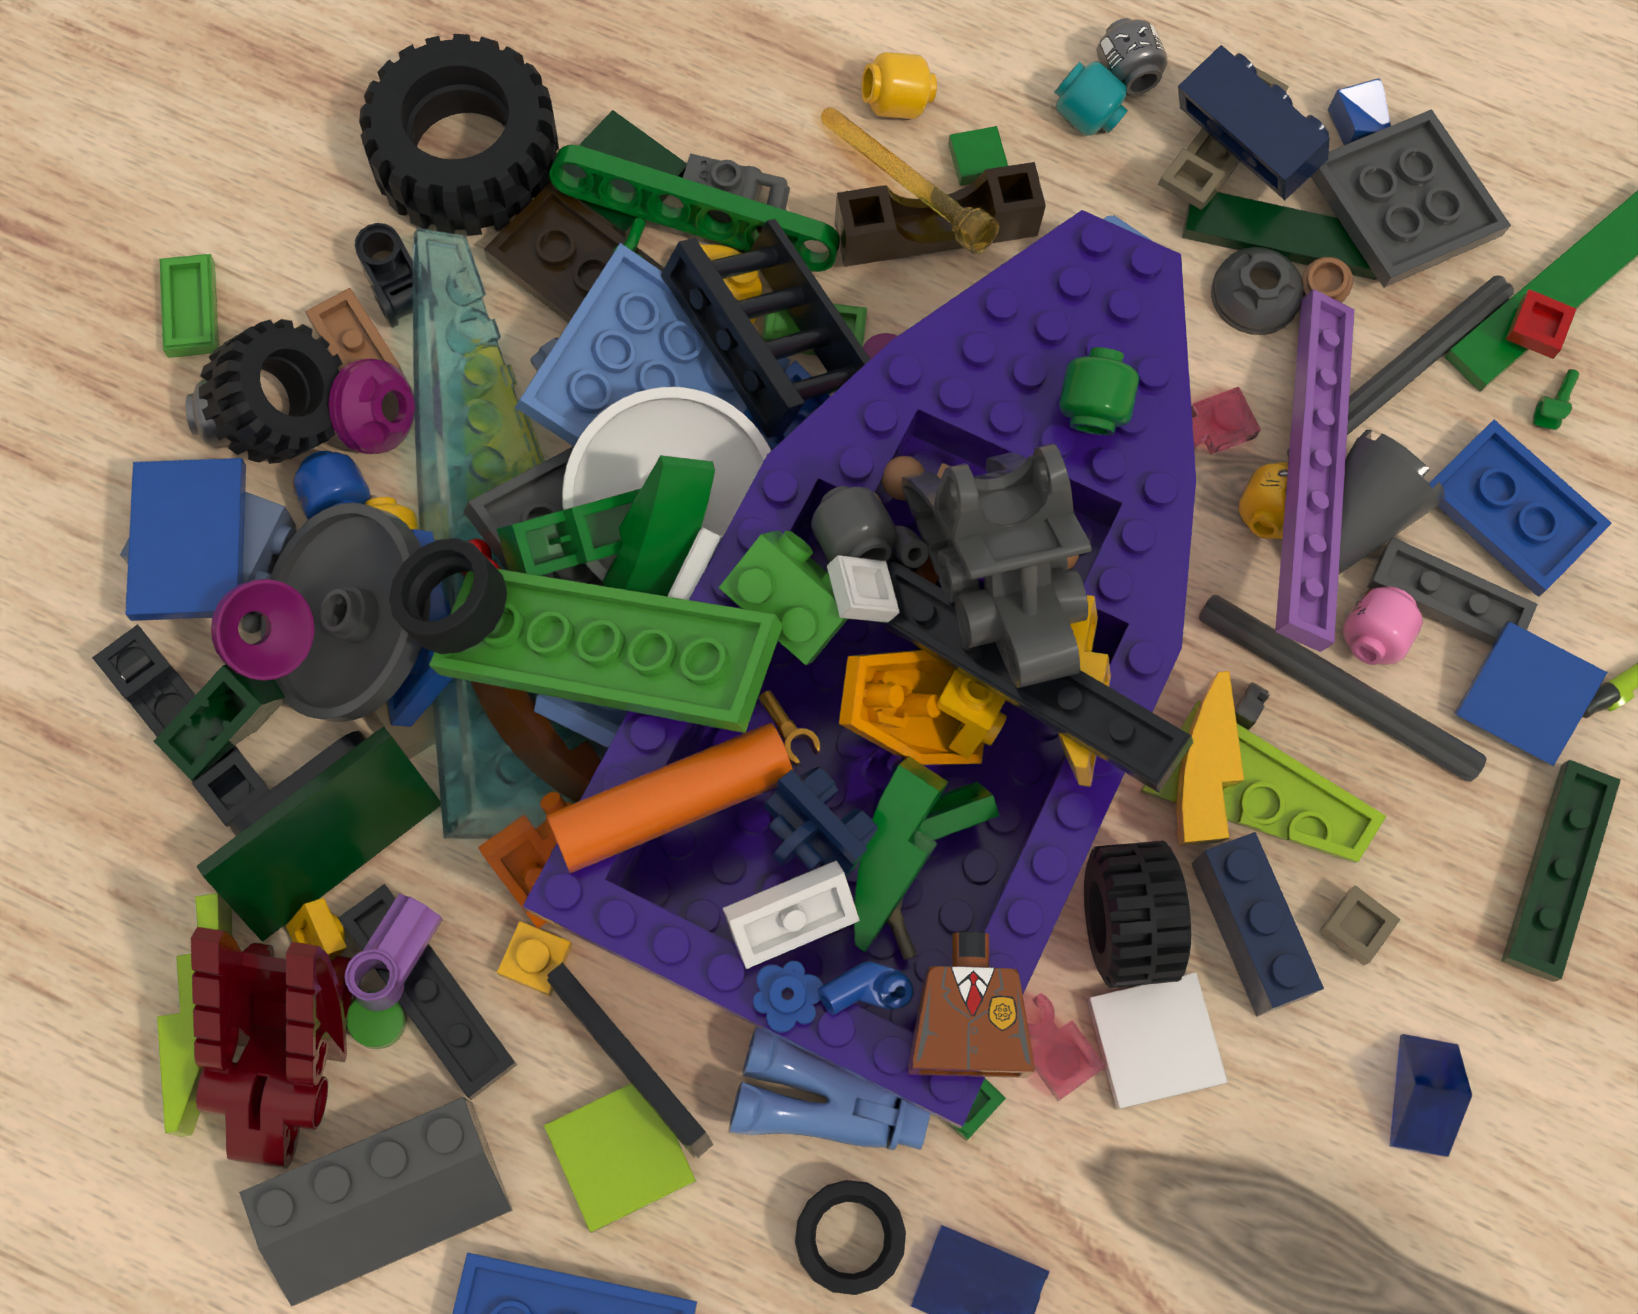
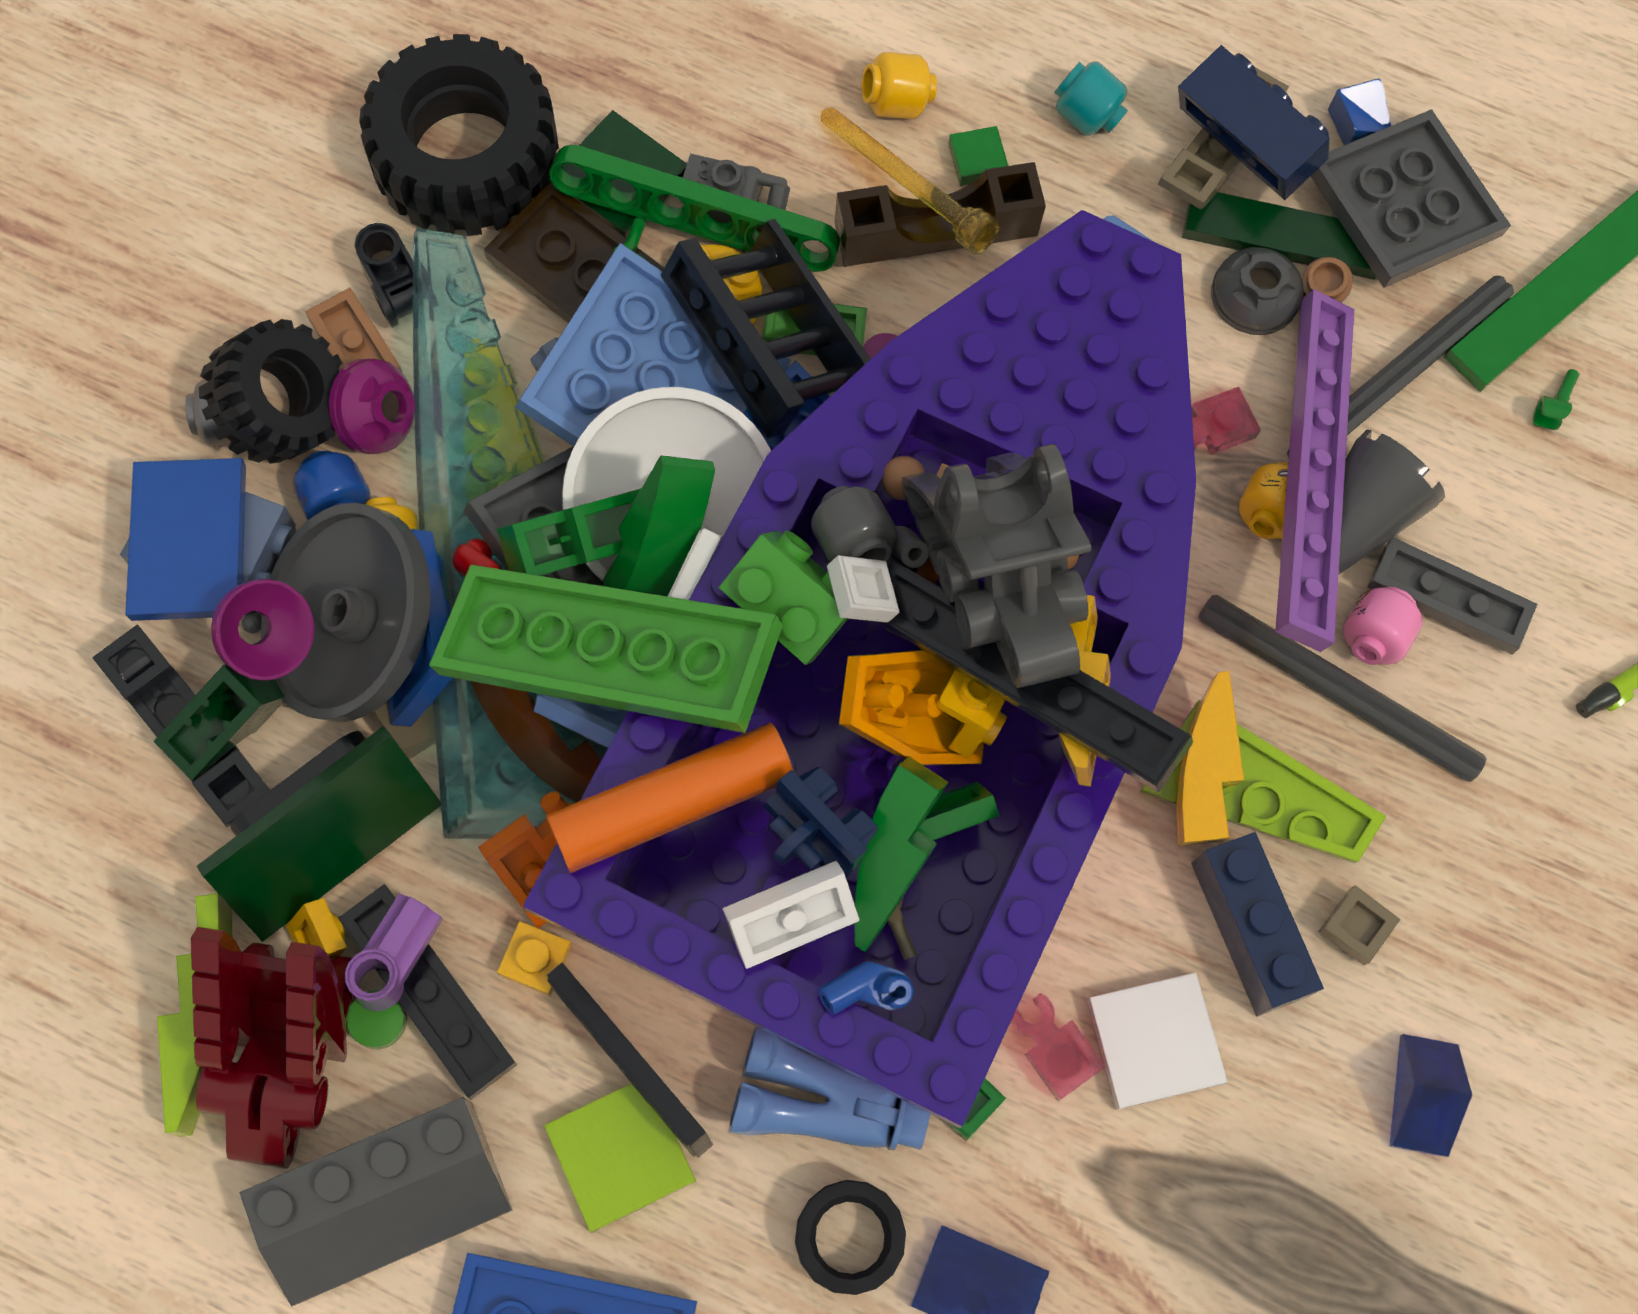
(189, 305): bright green tile -> none
(424, 572): black tyre -> none
(784, 1013): blue plant -> none
(787, 727): pearl gold hand -> none
(971, 1017): dark orange torso -> none
(1099, 392): green head -> none
(1133, 54): flat silver head -> none
(1137, 914): black tyre -> none
(1251, 705): dark grey tile -> none
(1518, 508): blue plate -> none
(1530, 693): blue tile -> none
(1541, 324): red plate -> none
(1561, 871): dark green plate -> none

